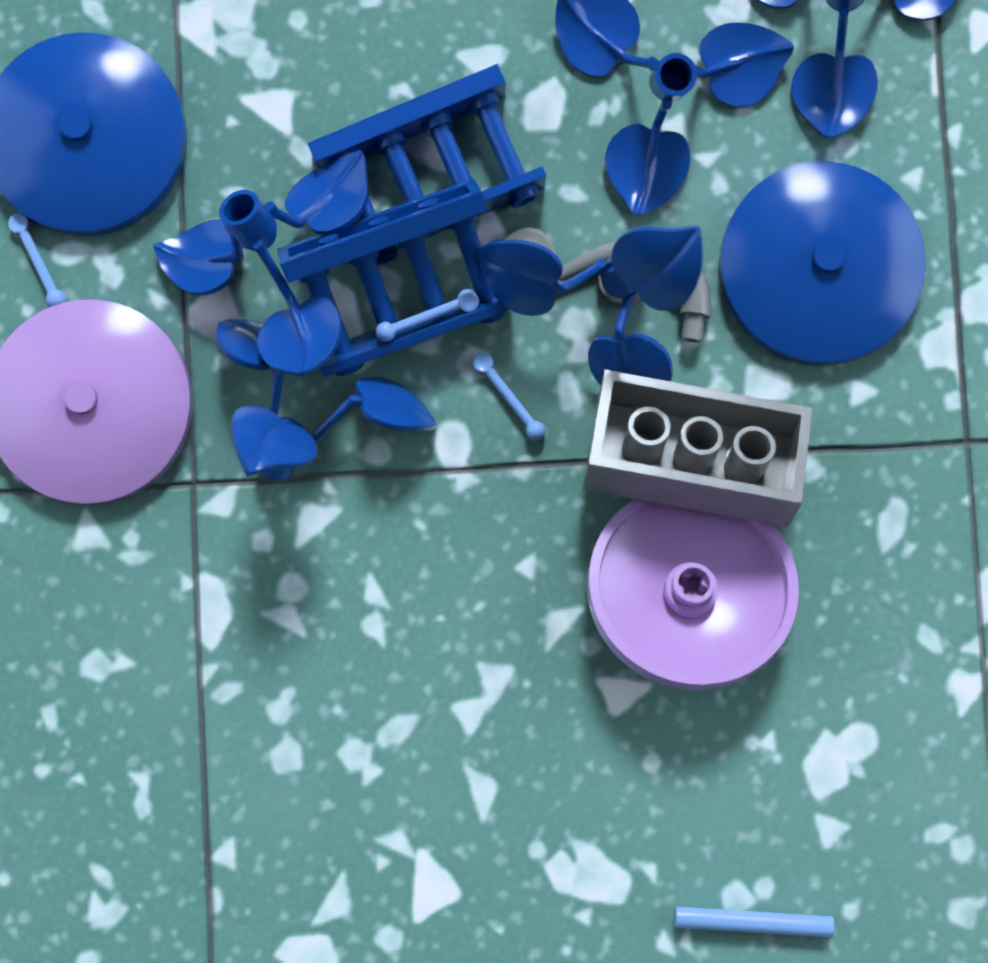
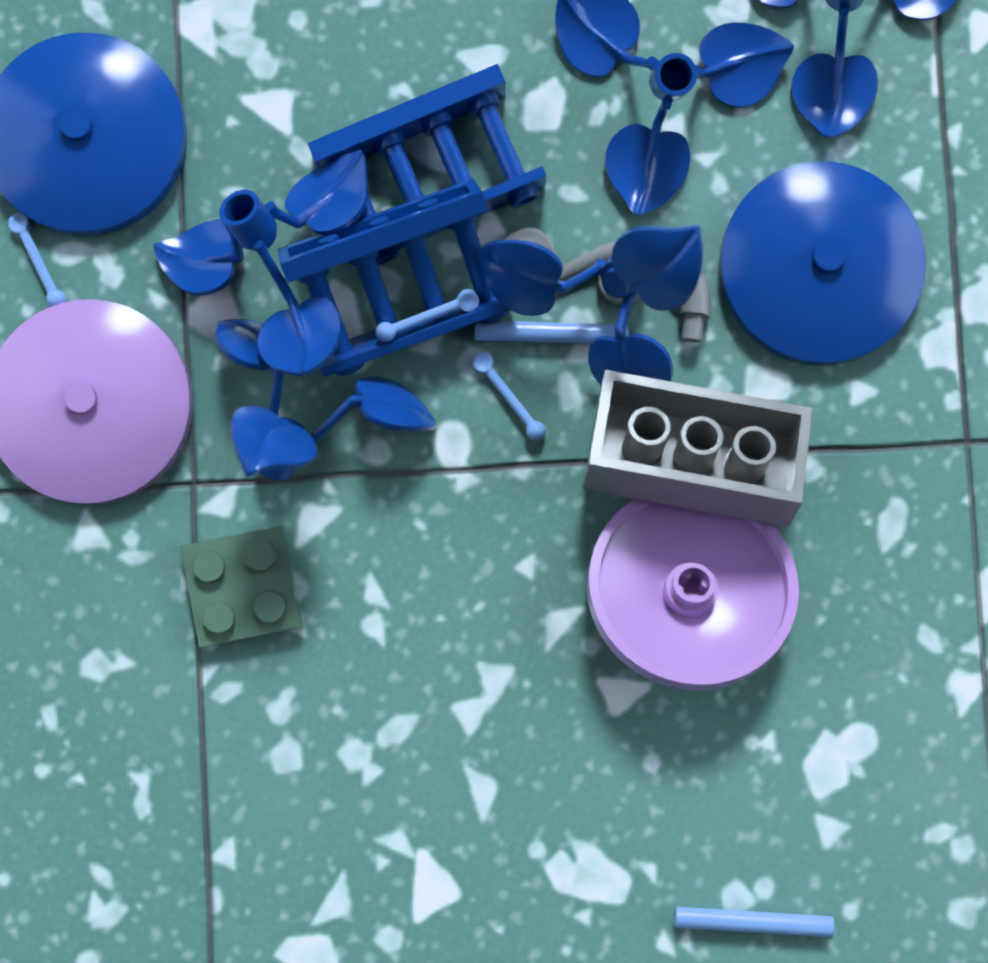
(241, 586): none -> sand green plate
(543, 332): none -> light blue bar

